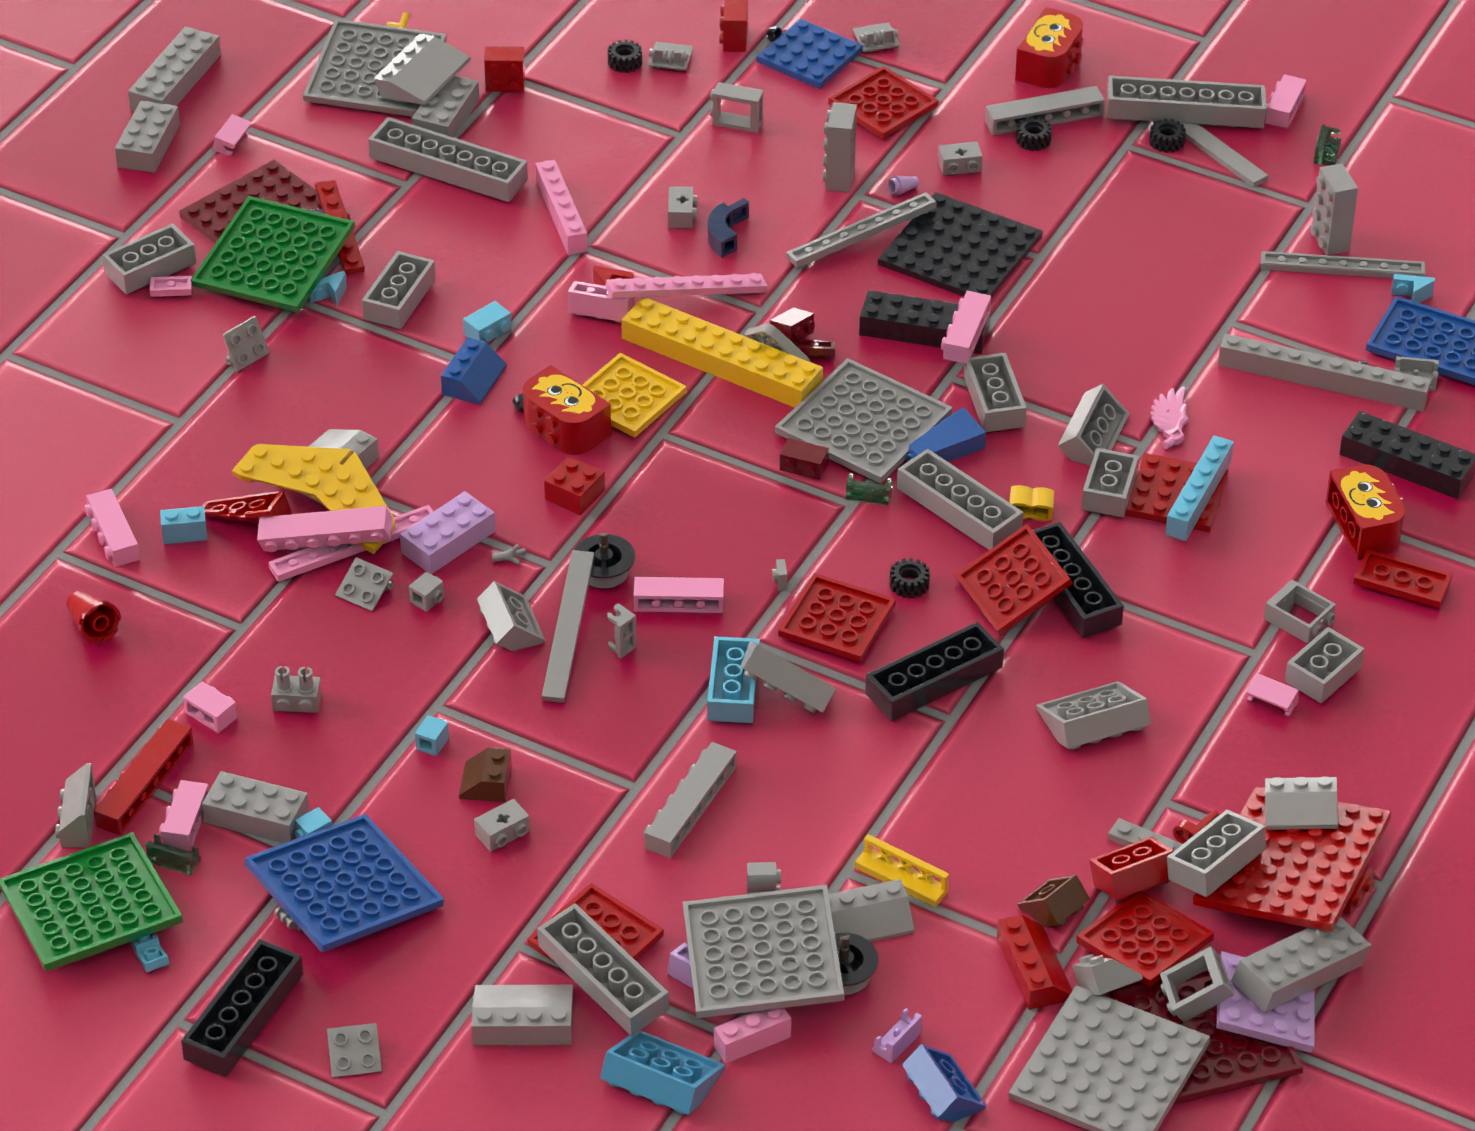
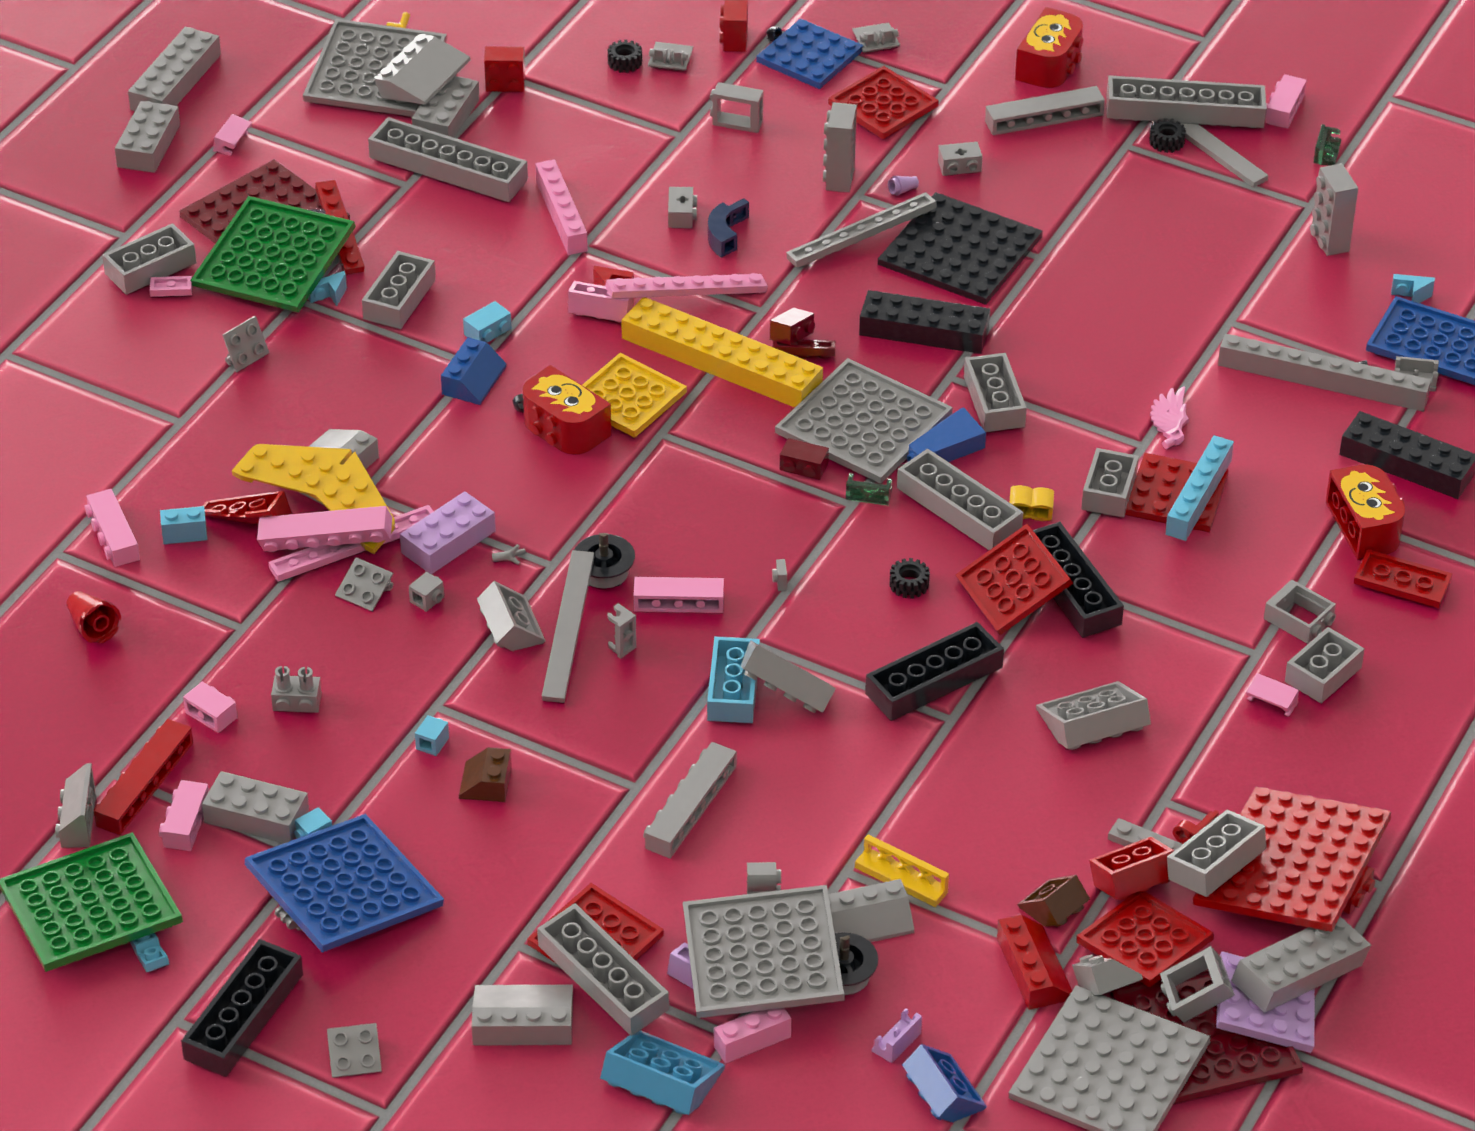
(172, 857): hinge -> none
(502, 825): light grey brick -> none
(574, 485): red brick -> none
(772, 336): light grey beam -> none
(837, 617): red plate -> none
(966, 327): bright pink brick -> none
(1033, 133): black tyre -> none
(1093, 425): light grey slope -> none
(1301, 803): light grey slope -> none
(1339, 265): light grey tile -> none

